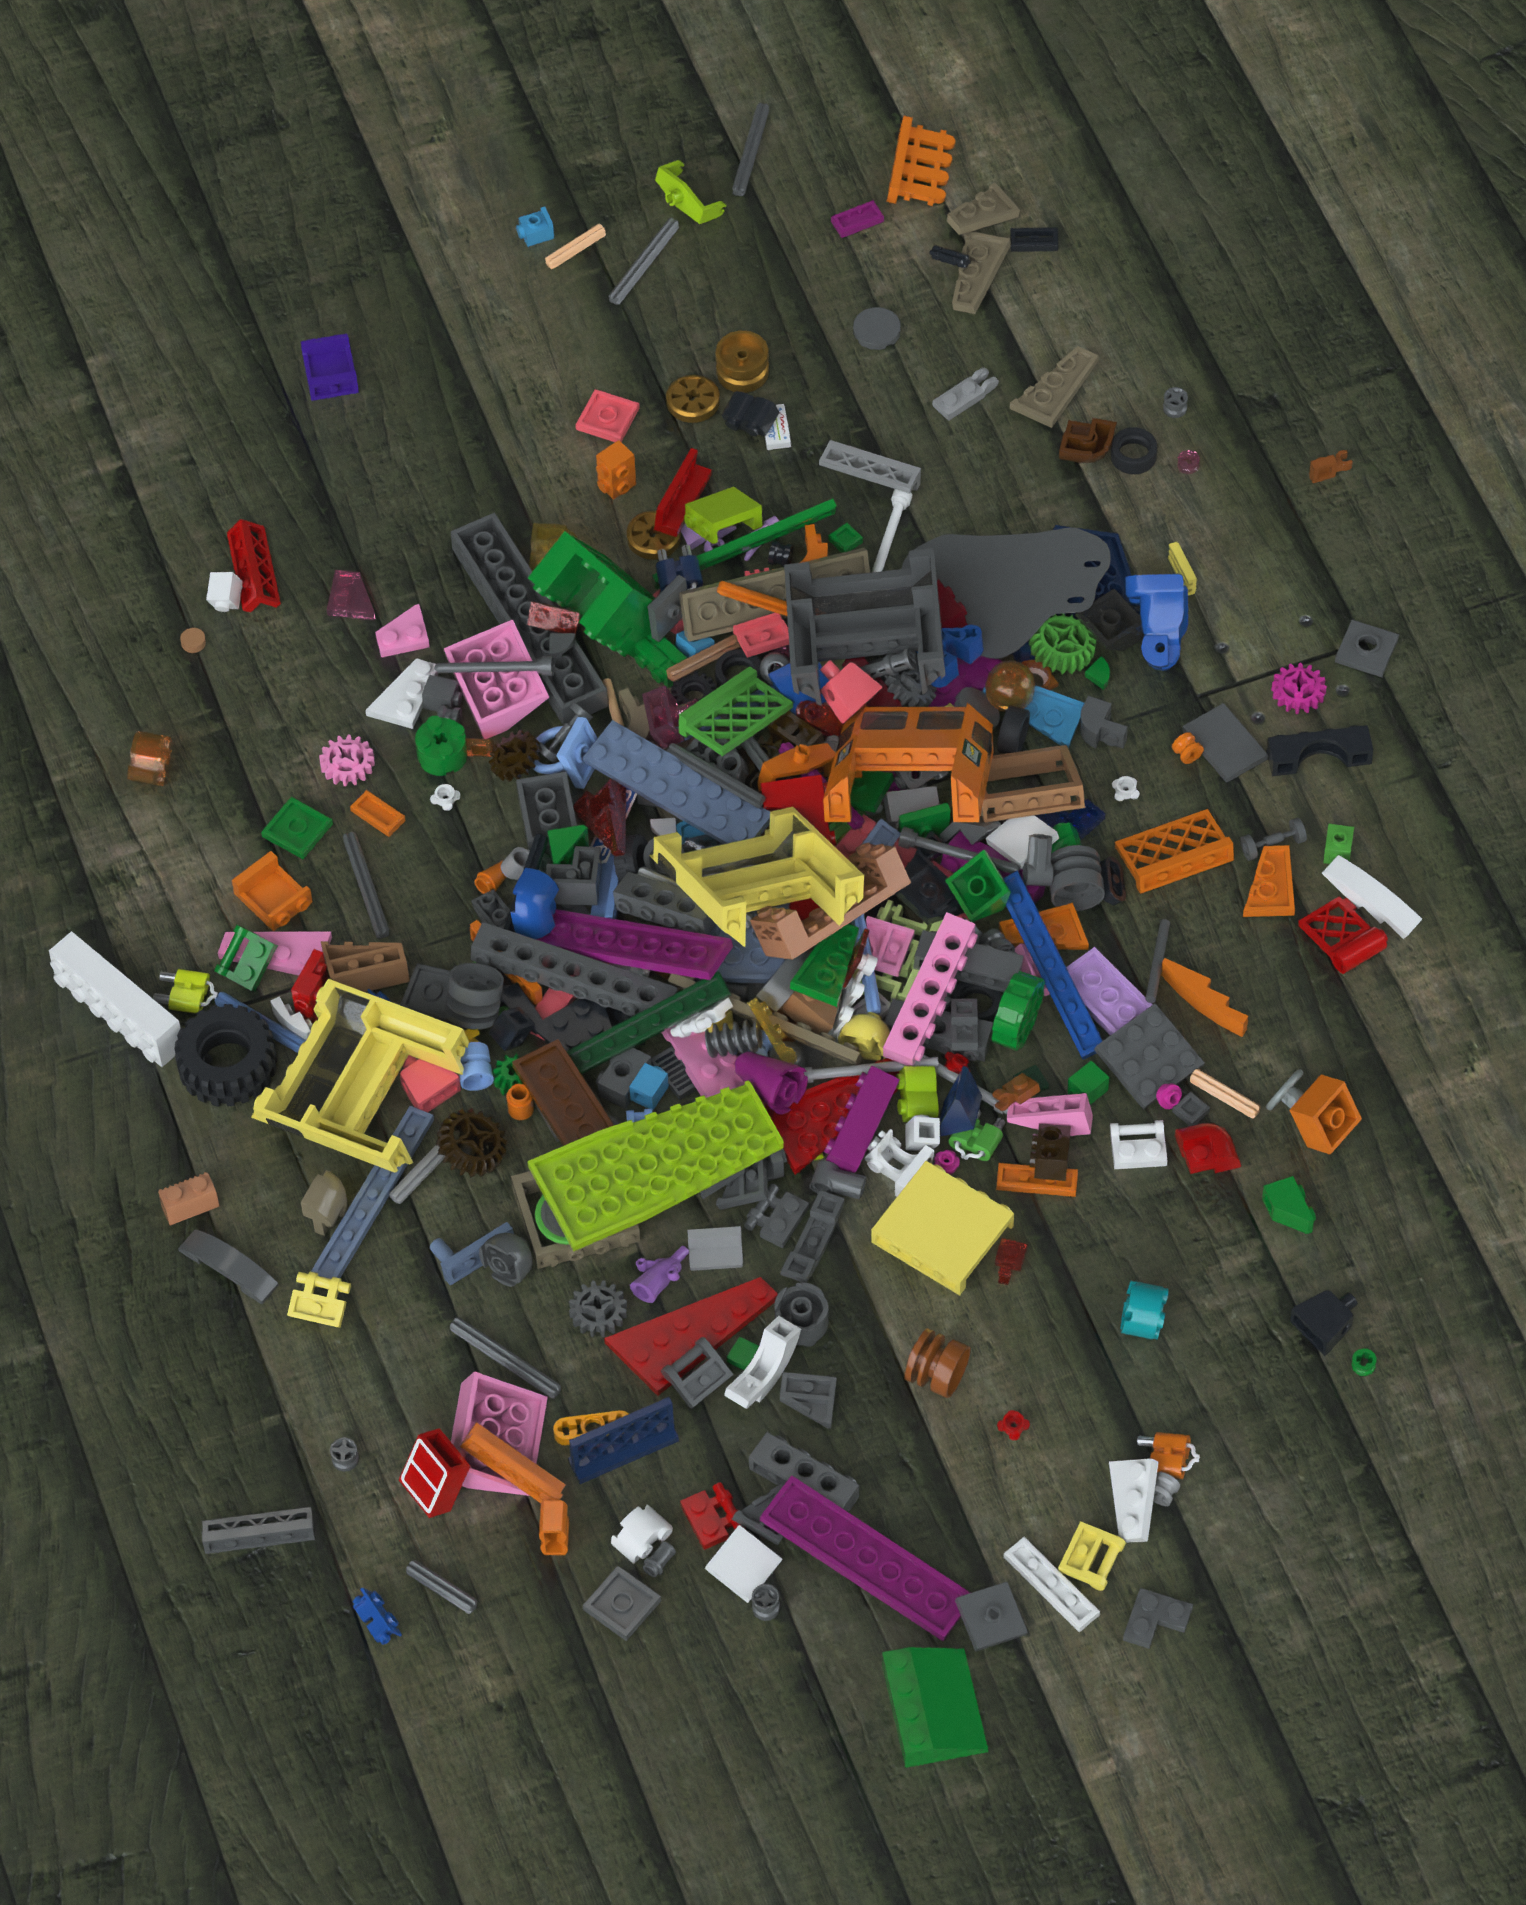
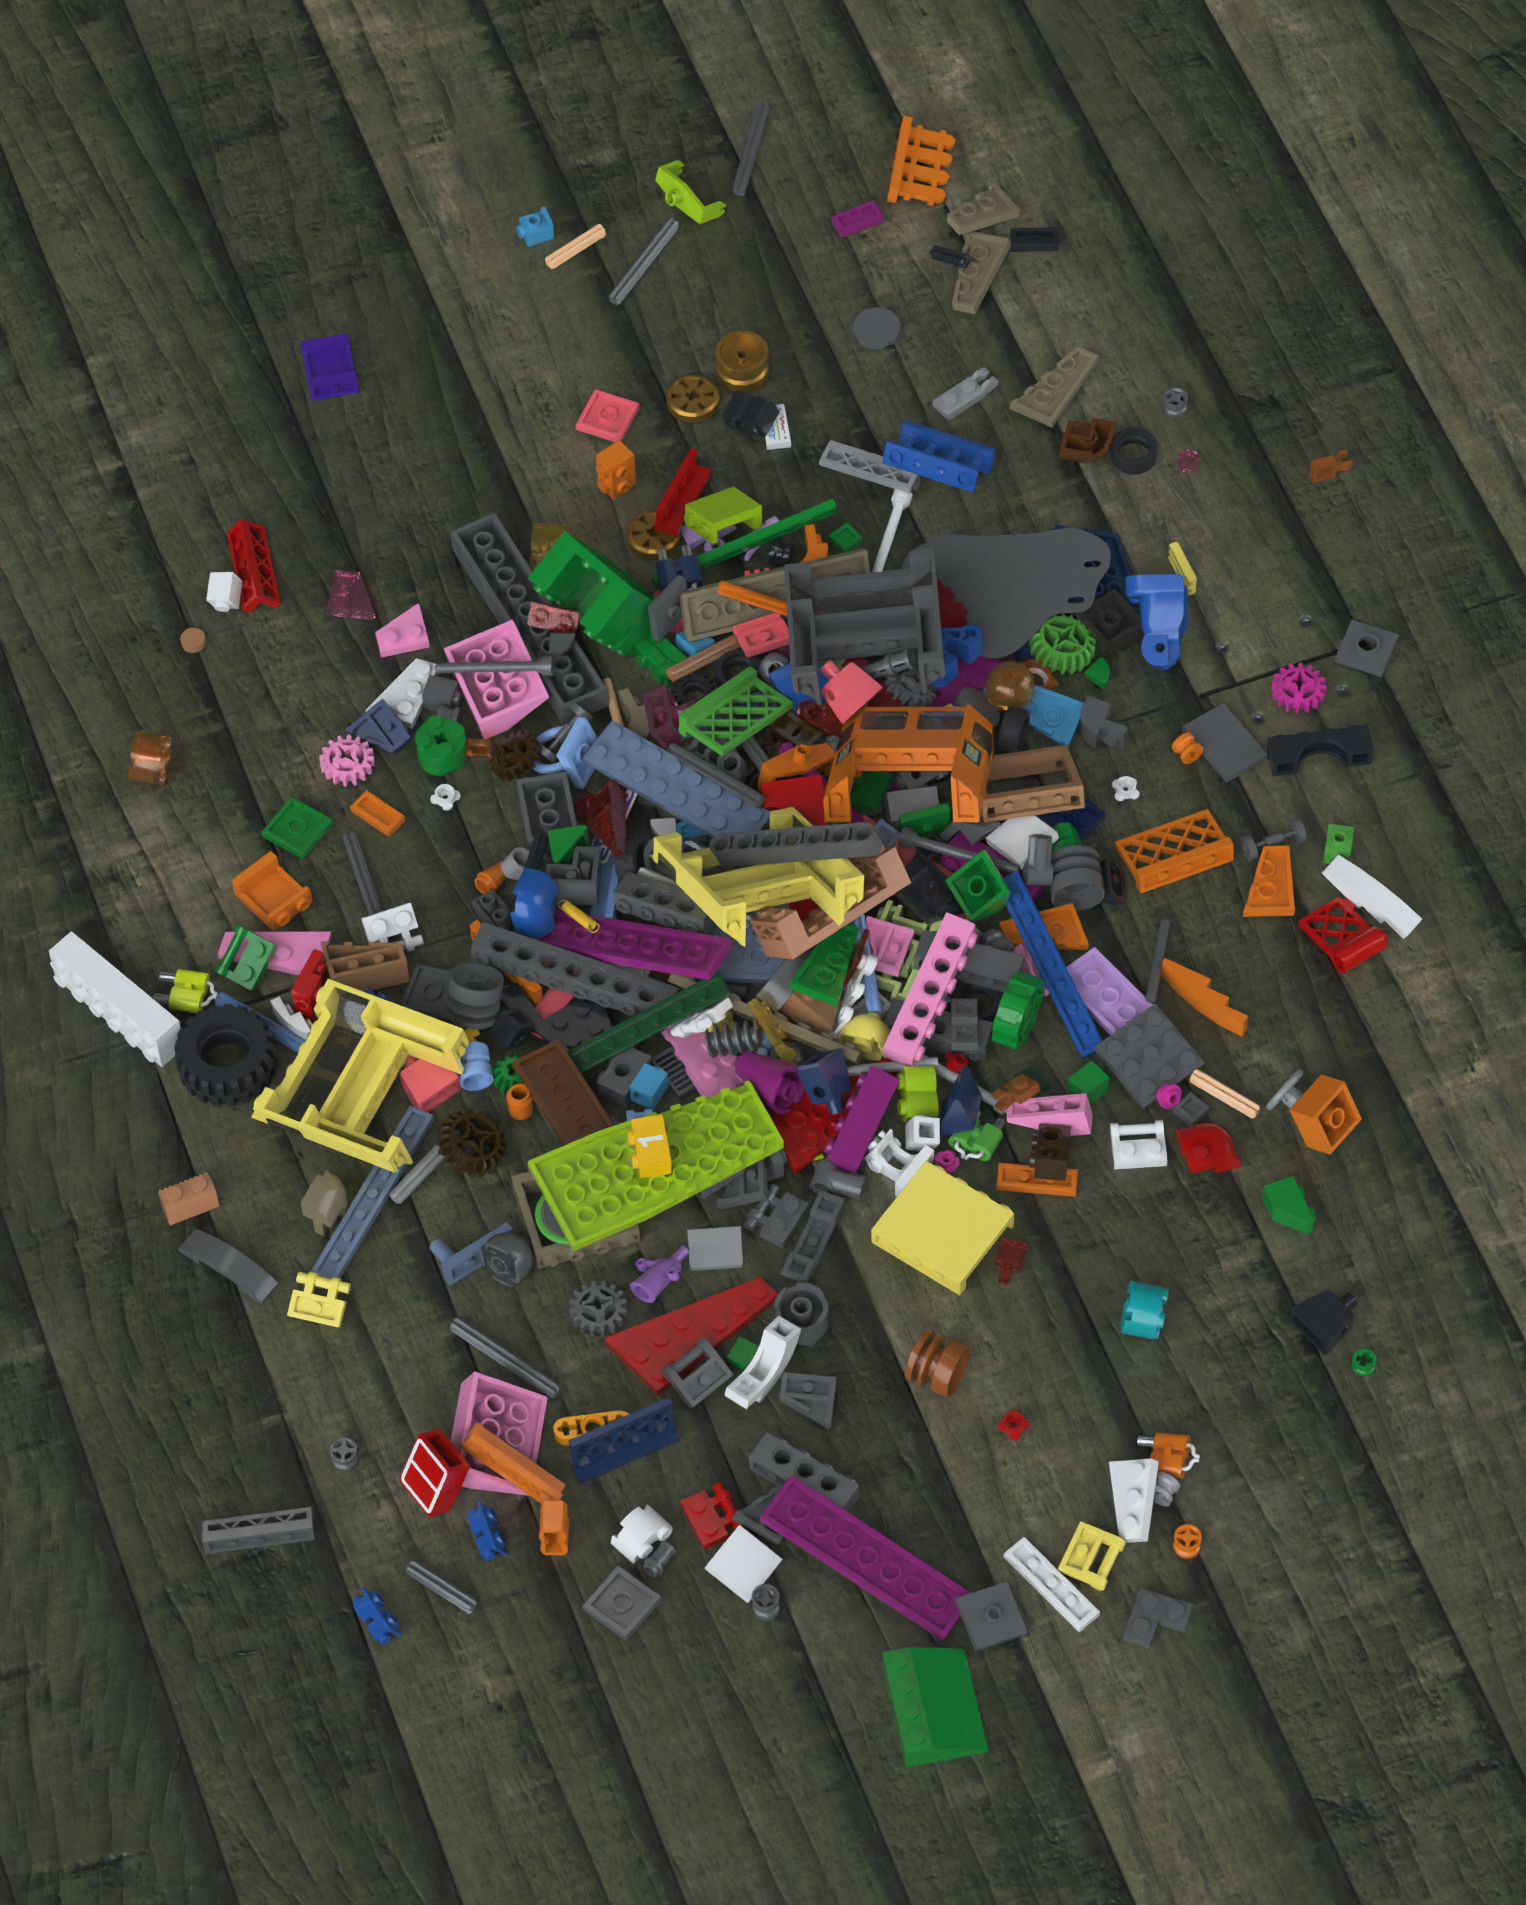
(381, 728): none -> dark blue wing
(392, 922): none -> white plate
(484, 1521): none -> blue hinge
(578, 916): none -> yellow piece
(650, 1146): none -> yellow brick
(796, 844): none -> dark grey beam
(826, 1079): none -> dark blue torso
(939, 456): none -> blue fence
(1188, 1534): none -> orange wheel

